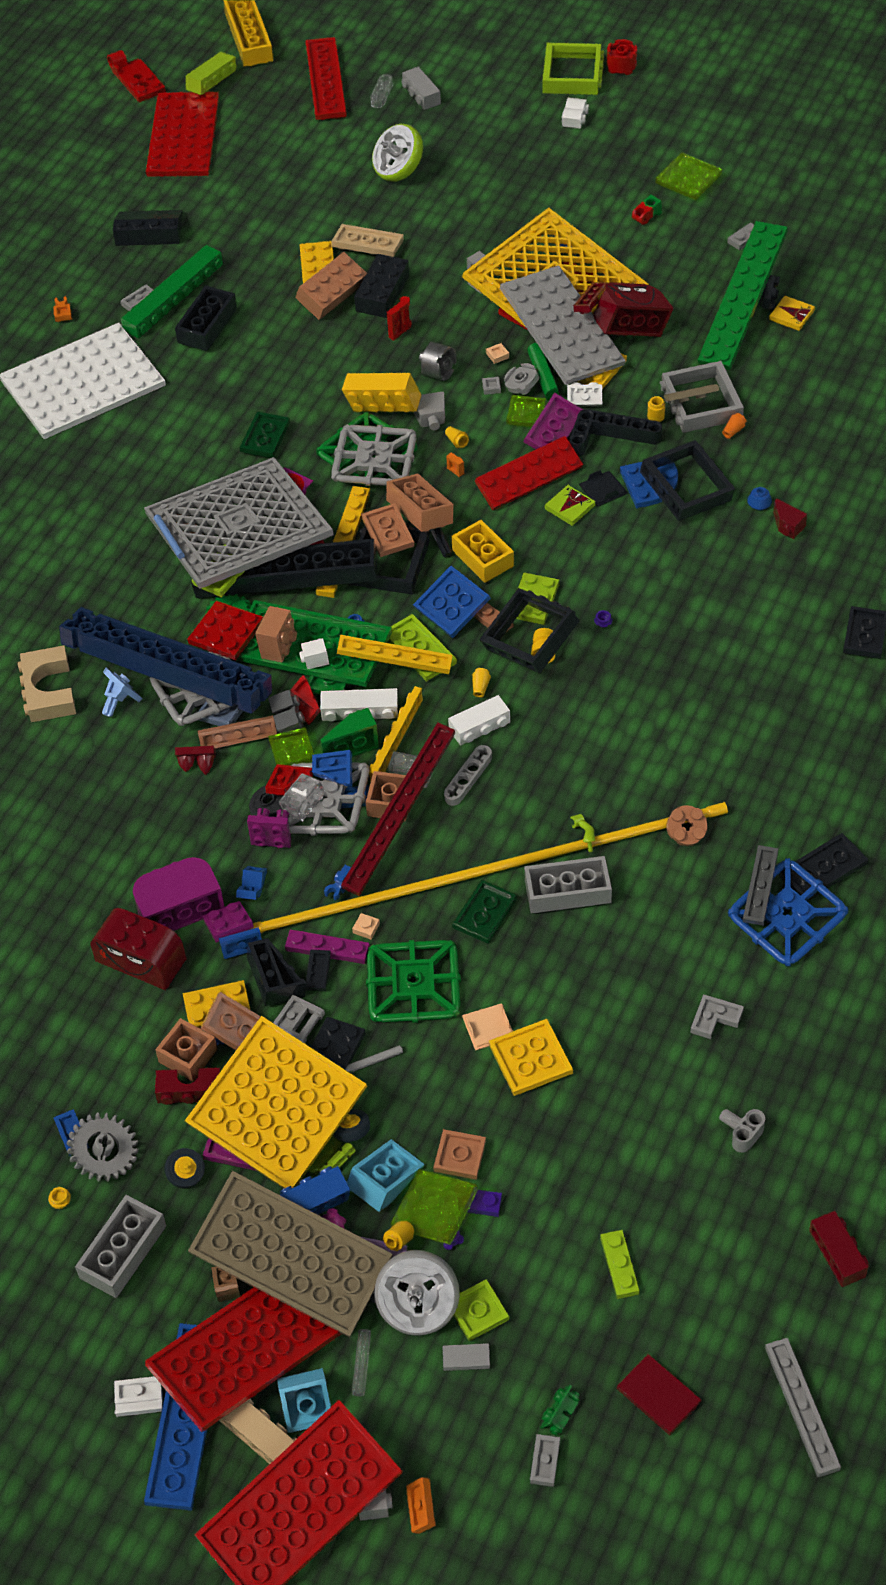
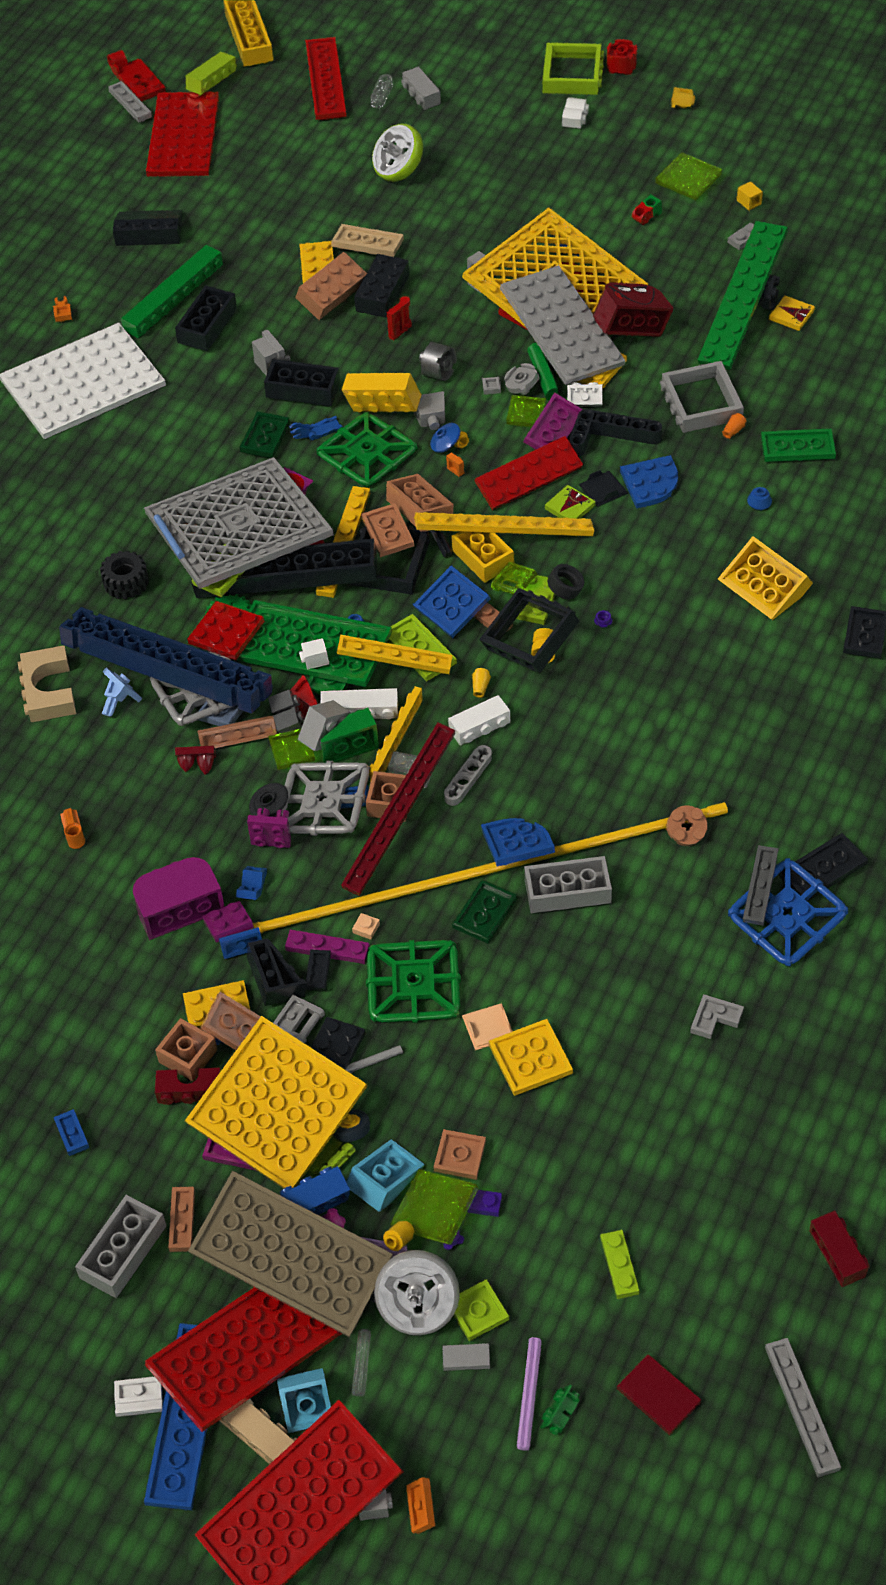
(59, 1198): yellow plate -> none
(72, 828): none -> orange piece
(109, 1131): light grey gear -> none
(124, 574): none -> black tyre
(130, 101): none -> light grey plate
(134, 298): light grey plate -> none
(139, 948): dark red brick -> none
(181, 1219): none -> nougat plate
(184, 1168): black wheel -> none
(225, 1285): medium nougat slope -> none
(267, 349): none -> light grey plate
(276, 634): nougat brick -> none
(284, 777): red wing -> none
(302, 382): none -> black brick
(302, 797): clear brick -> none
(316, 430): none -> blue arm
(320, 721): none -> light grey brick
(334, 767): blue wing -> none
(336, 887): blue plate -> none
(367, 449): light grey plate -> none
(445, 437): none -> blue dish
(497, 353): light nougat plate -> none
(503, 524): none -> yellow plate
(515, 574): none -> clear neon green plate
(516, 840): none -> blue plate
(529, 1394): none -> lavender axle
(545, 1460): light grey plate -> none
(570, 573): none -> black tyre
(589, 298): dark red plate -> none
(589, 830): lime piece -> none
(656, 409): yellow brick -> none
(668, 494): black window -> none
(682, 97): none -> yellow brick
(699, 392): dark tan plate -> none
(744, 1128): light grey beam -> none
(749, 195): none -> yellow brick
(765, 579): none -> yellow slope
(789, 519): dark red slope -> none
(798, 445): none -> green plate

